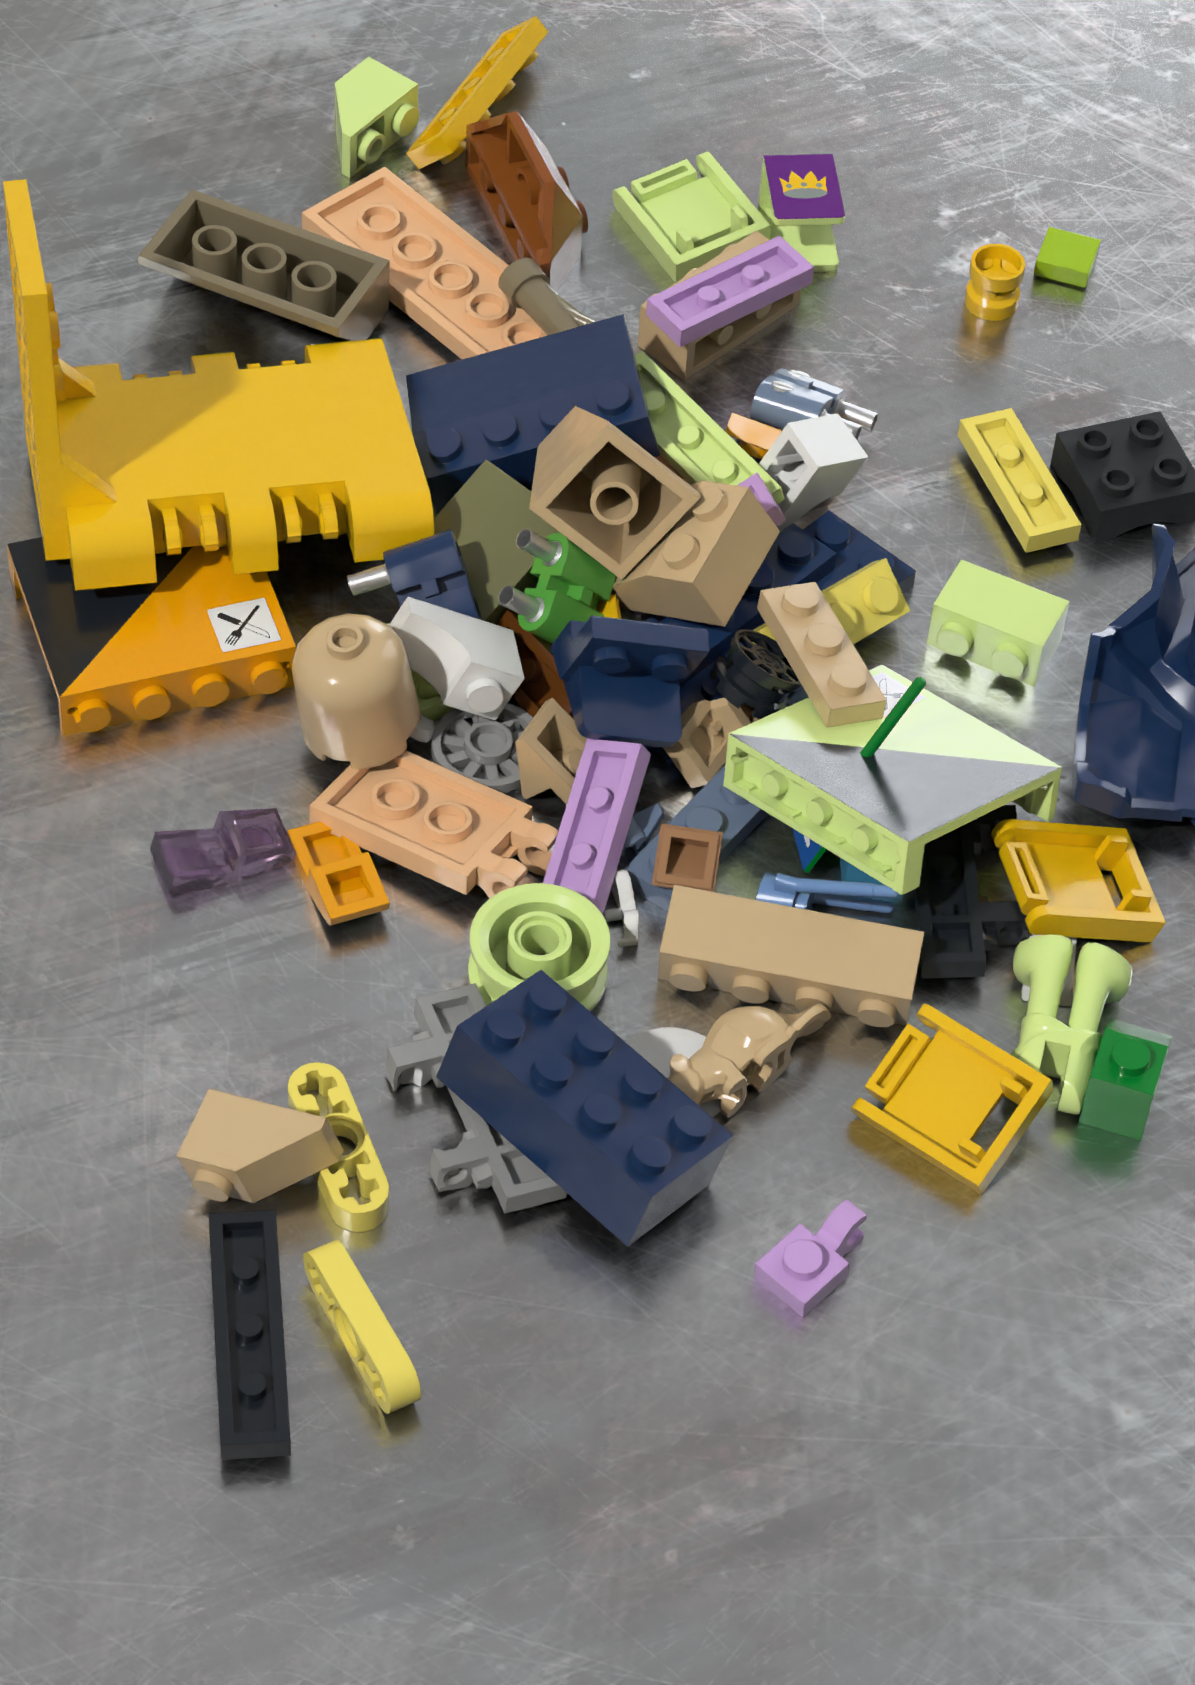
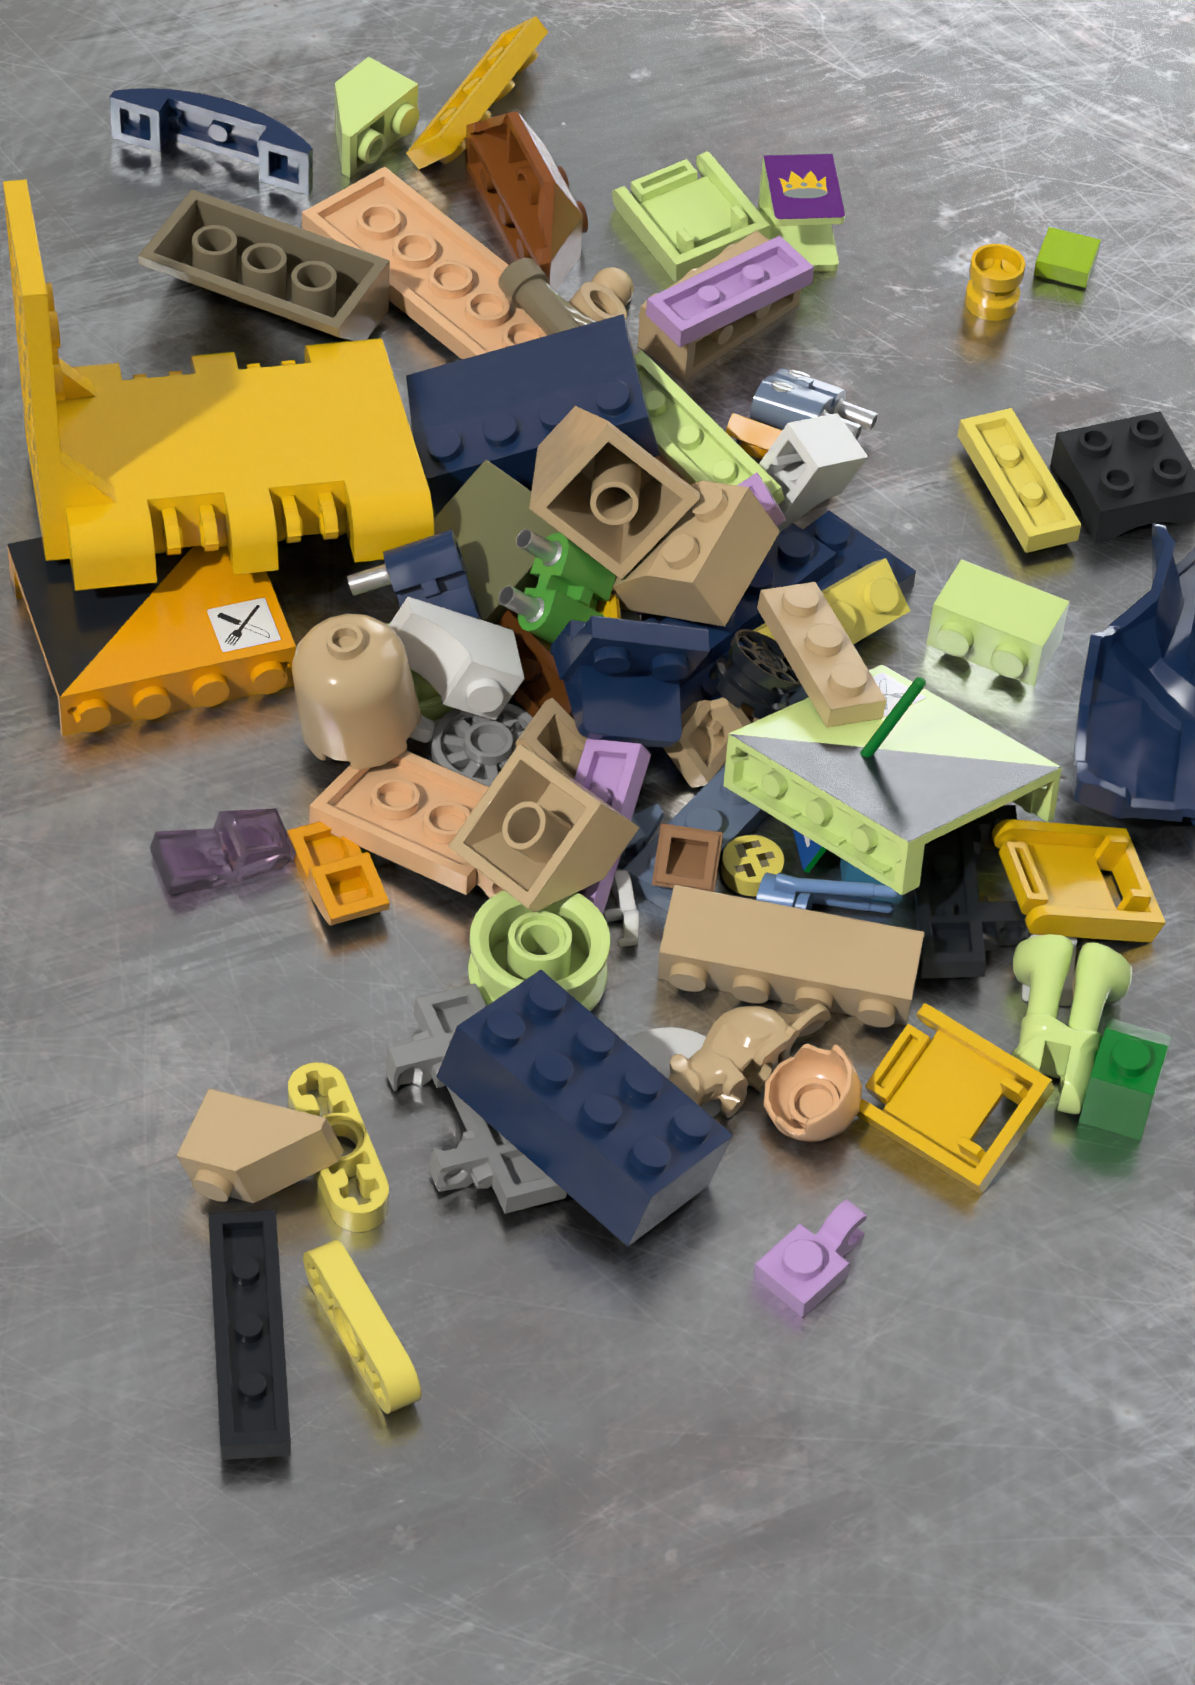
(214, 124): none -> dark blue slope
(541, 832): none -> tan slope
(604, 295): none -> tan plate
(747, 861): none -> light yellow tile
(813, 1094): none -> light nougat hair

